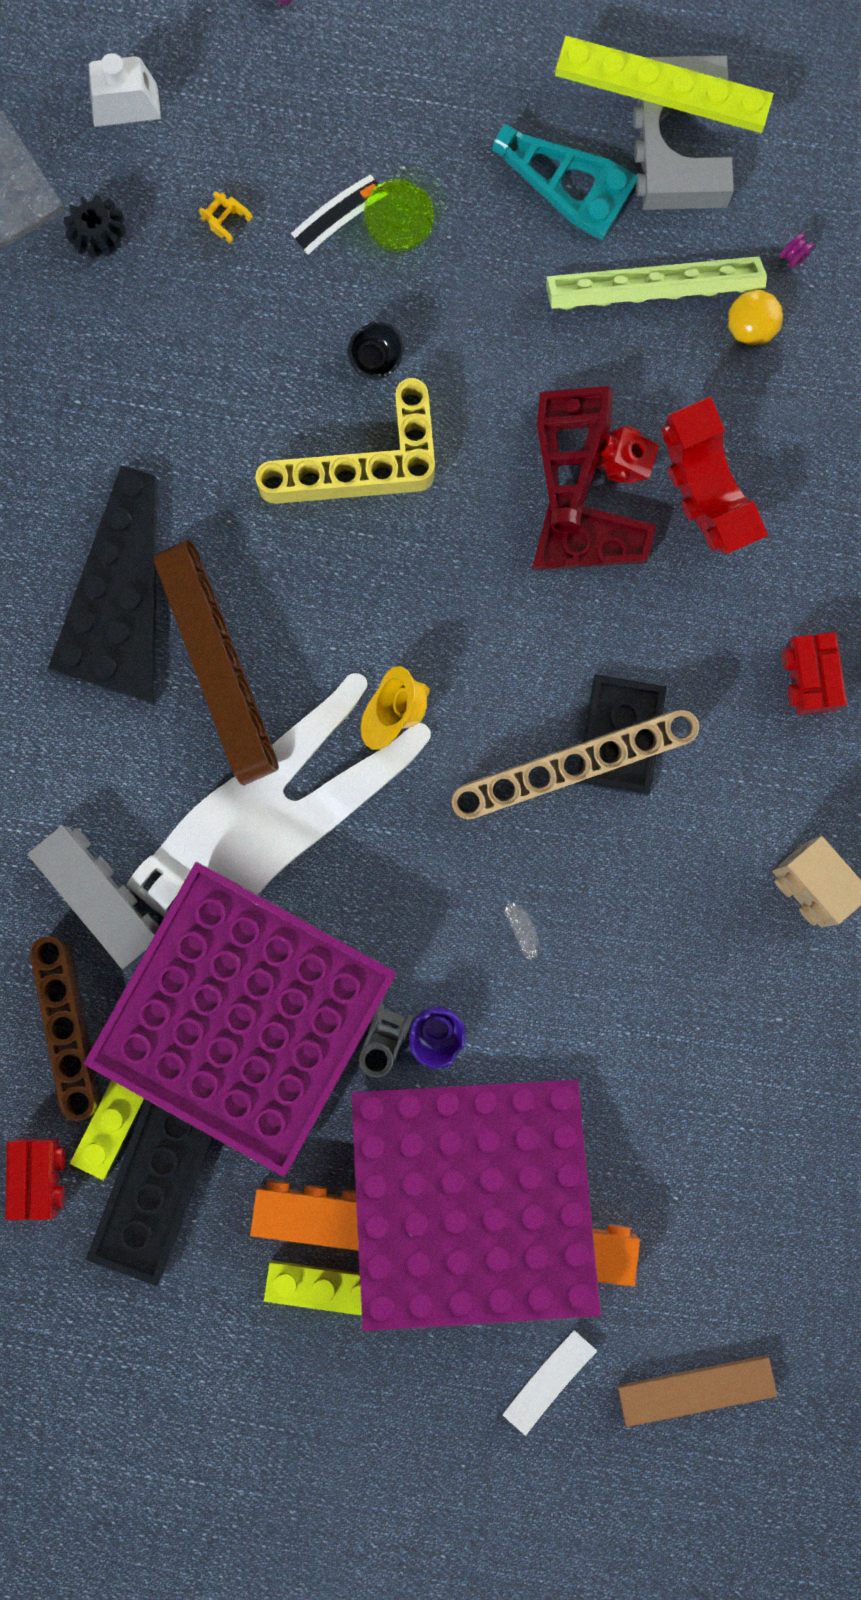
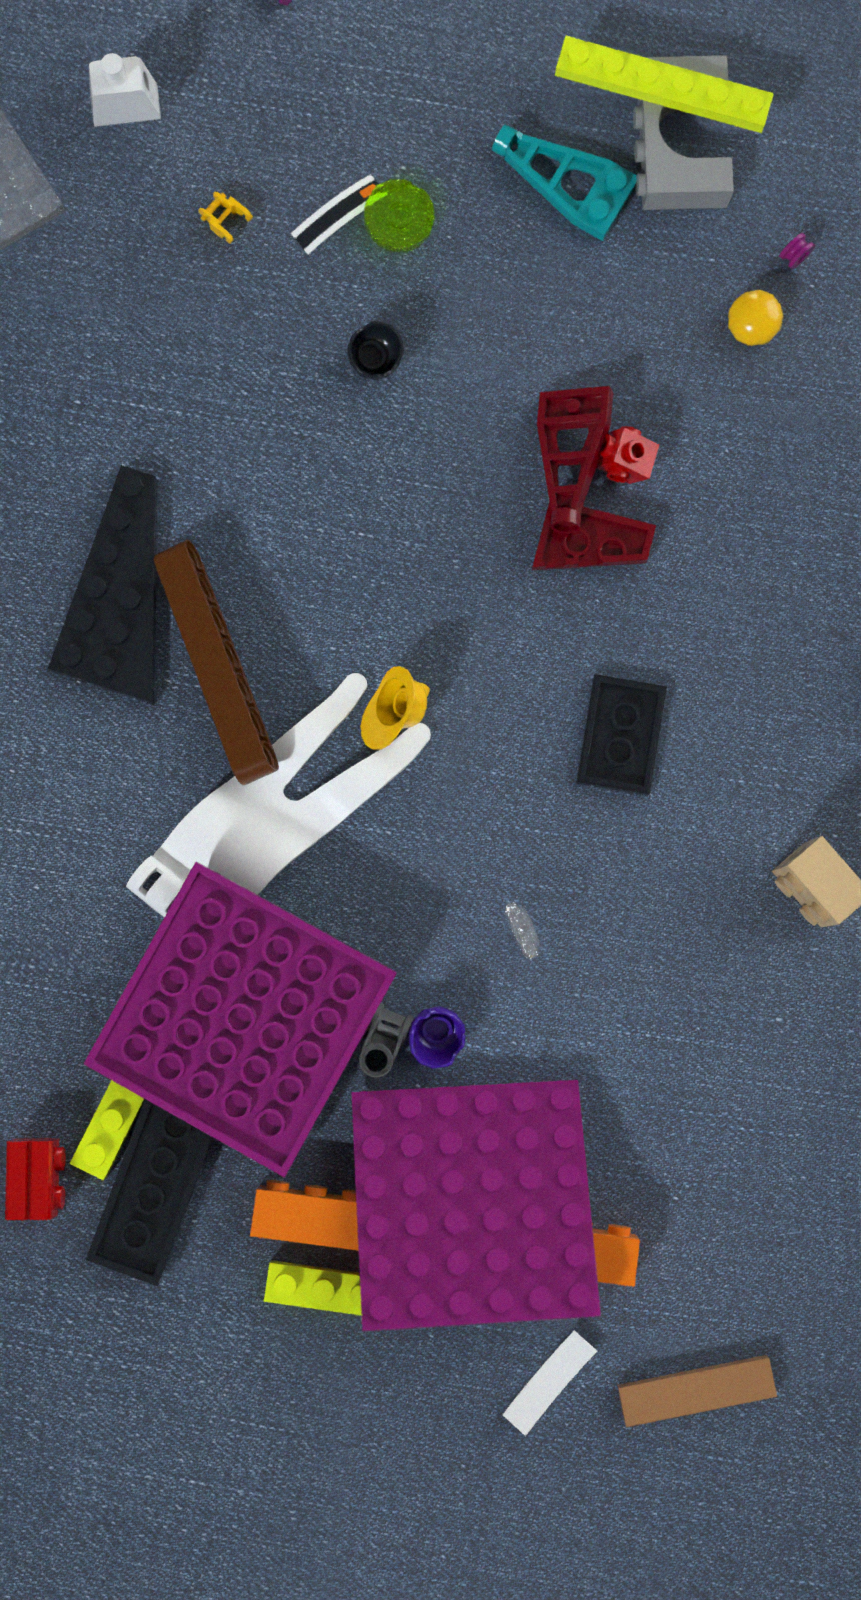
(52, 1013): reddish brown beam -> none
(95, 896): light grey brick -> none
(108, 226): black gear -> none
(361, 464): light yellow beam -> none
(593, 764): tan beam -> none
(656, 282): yellowish green plate -> none
(705, 479): red brick -> none
(814, 674): red brick -> none

